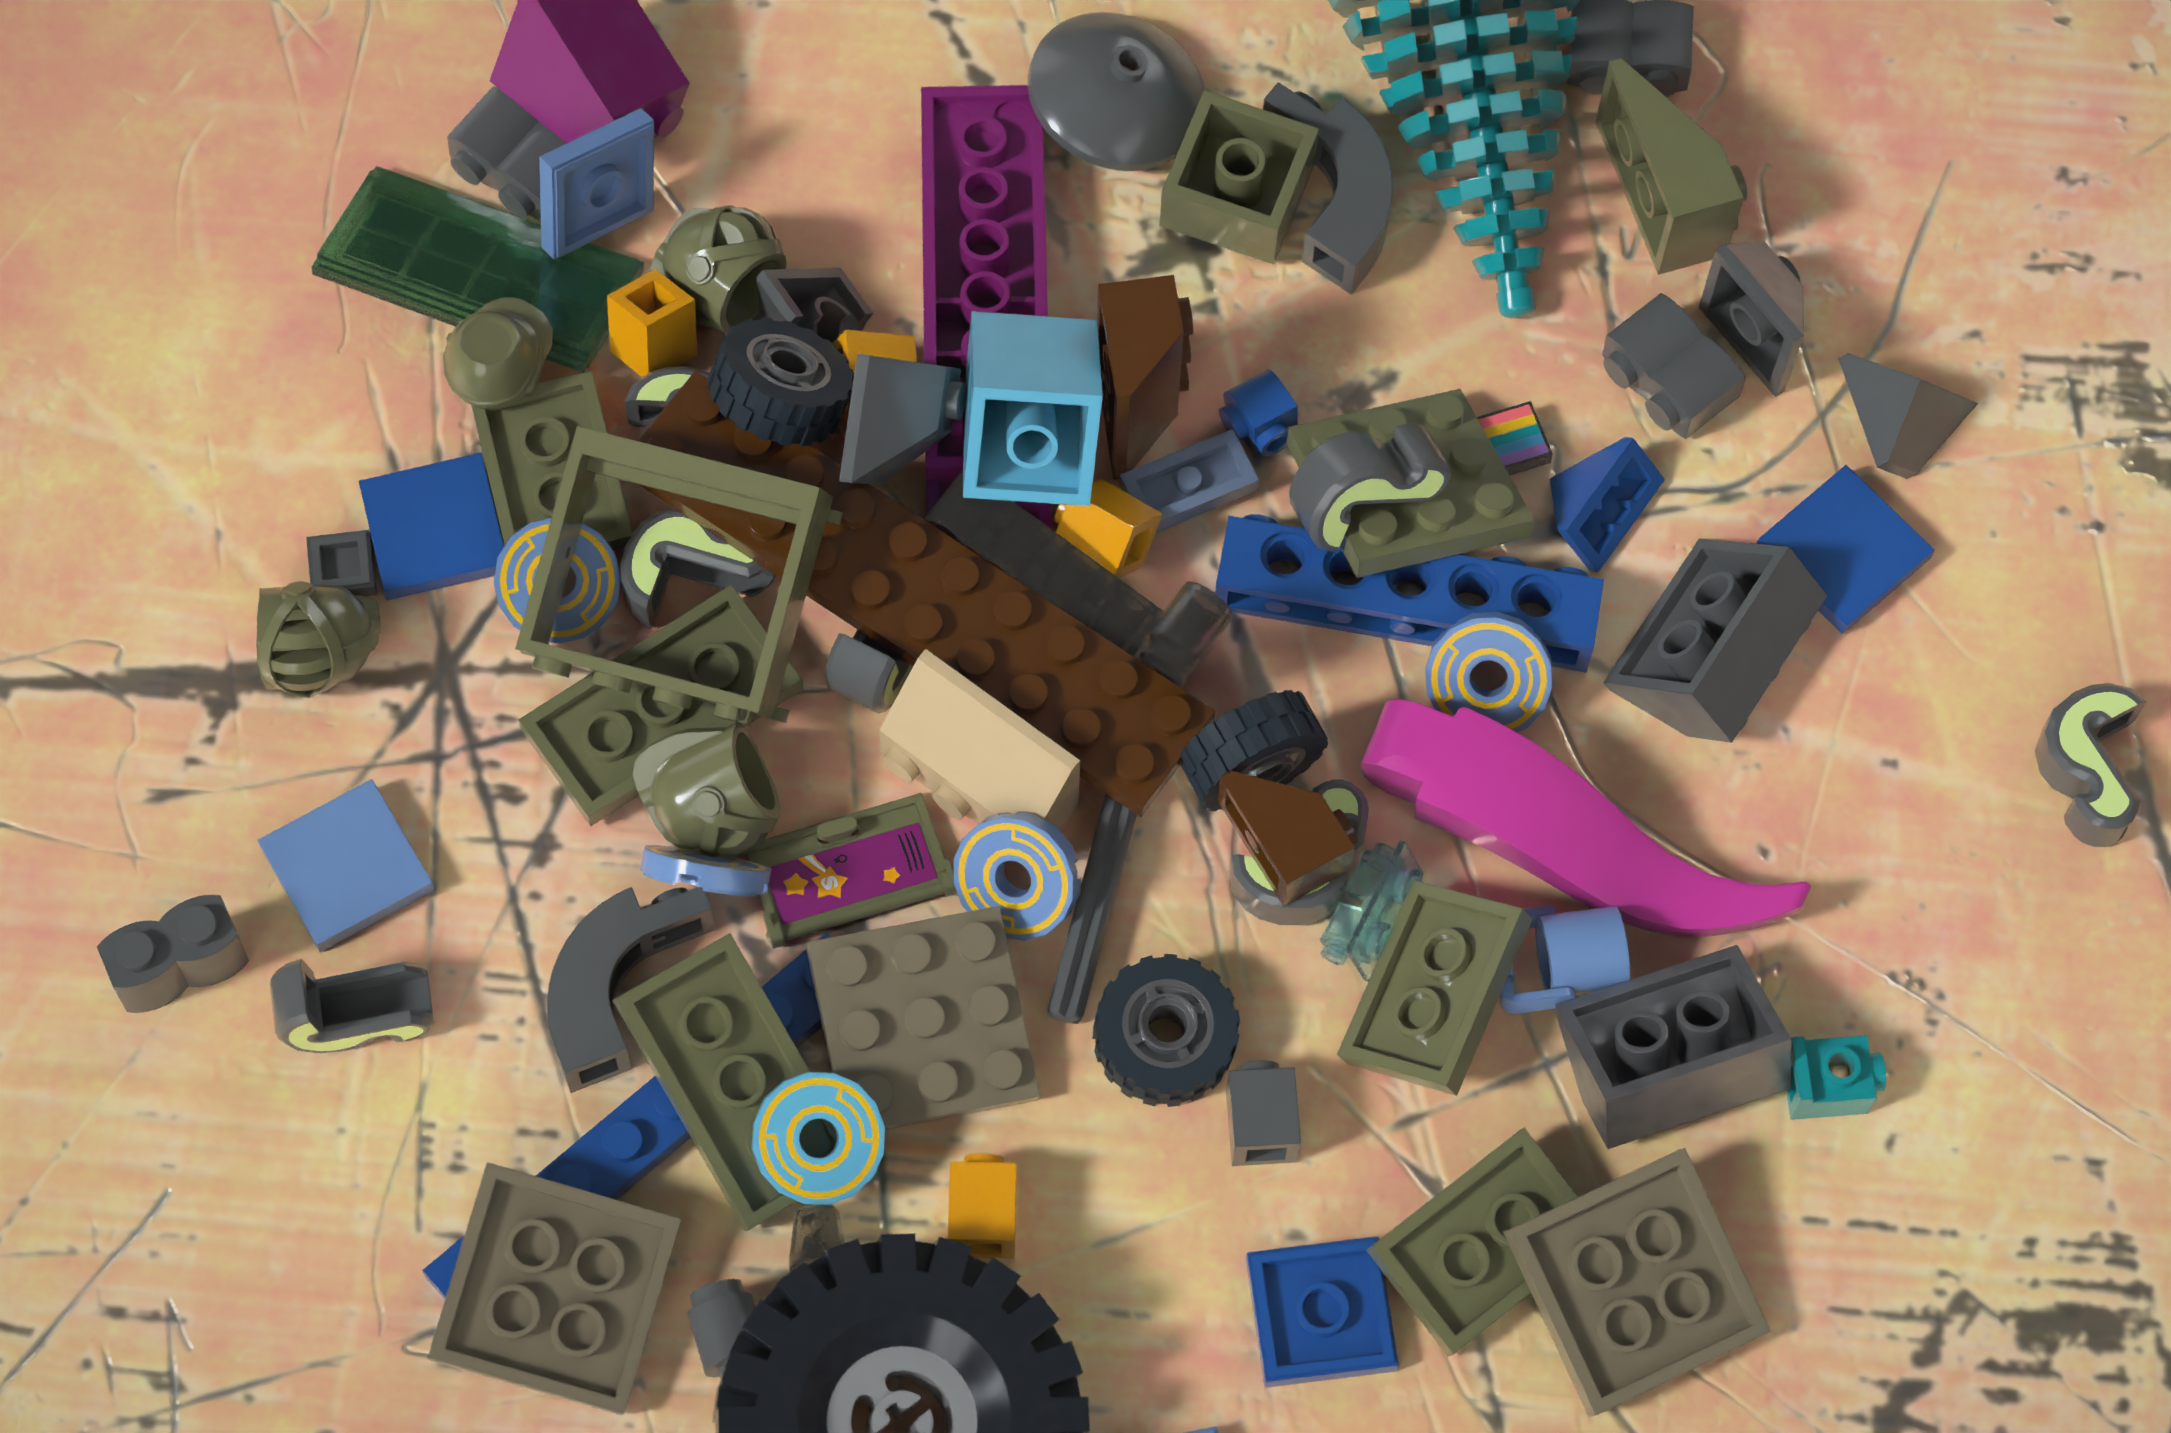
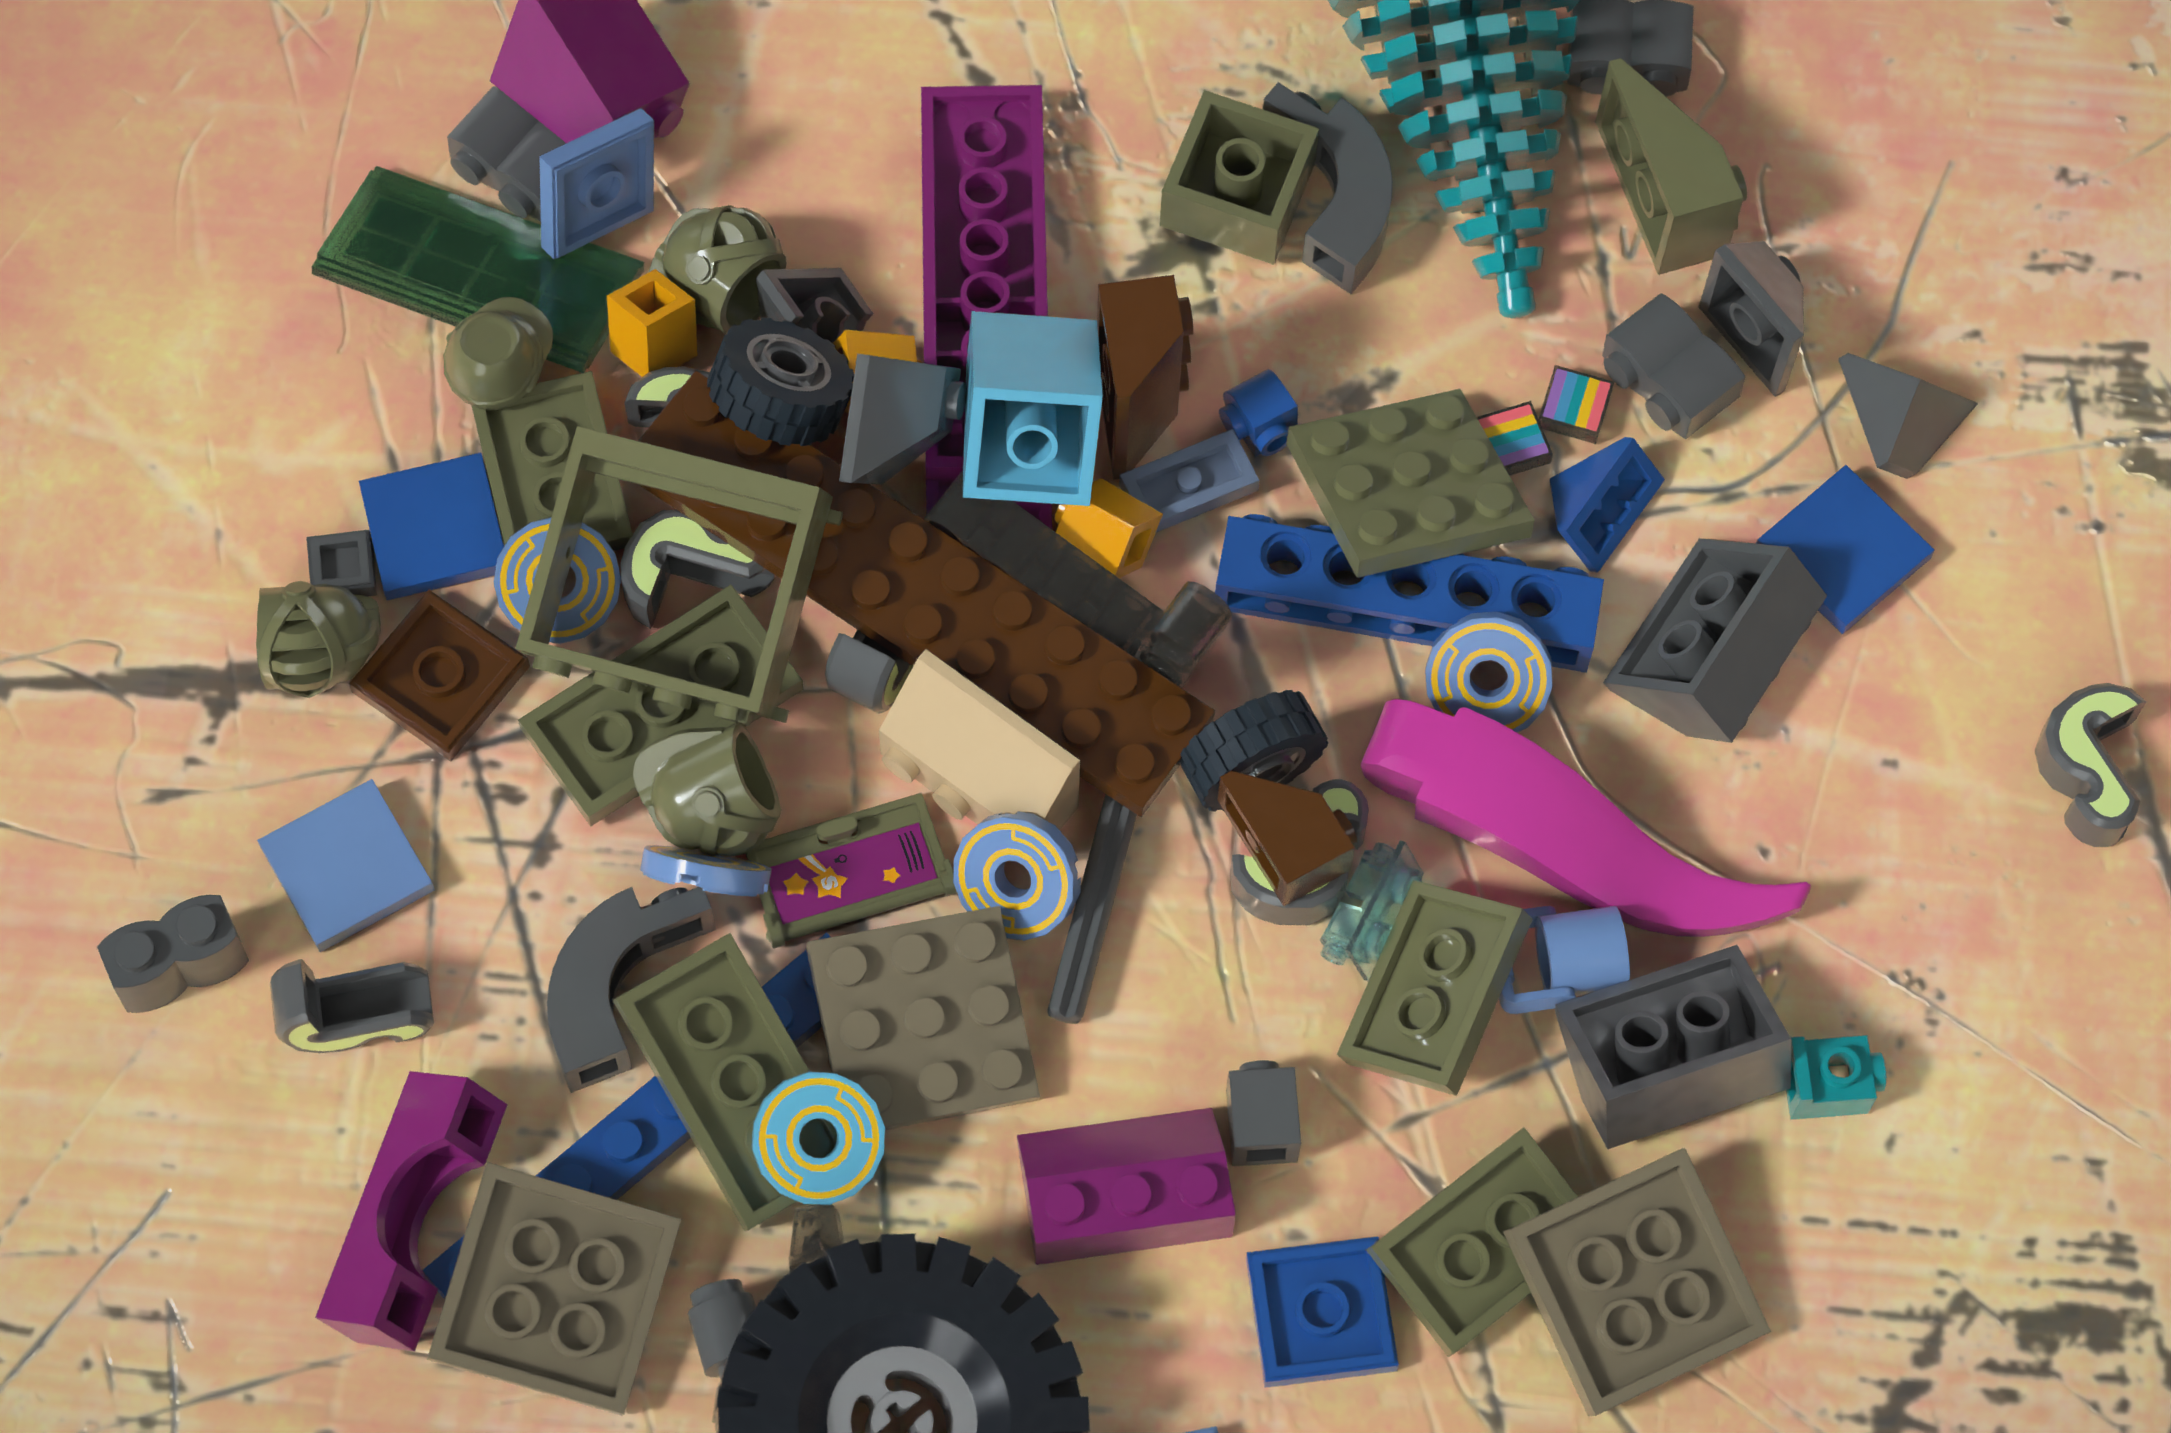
(433, 1137): none -> magenta arch
(439, 675): none -> reddish brown tile
(983, 1205): light orange brick -> none
(1101, 108): dark grey dish -> none
(1126, 1186): none -> magenta slope
(1172, 991): black wheel -> none
(1364, 470): dark grey animal -> none
(1575, 404): none -> tile

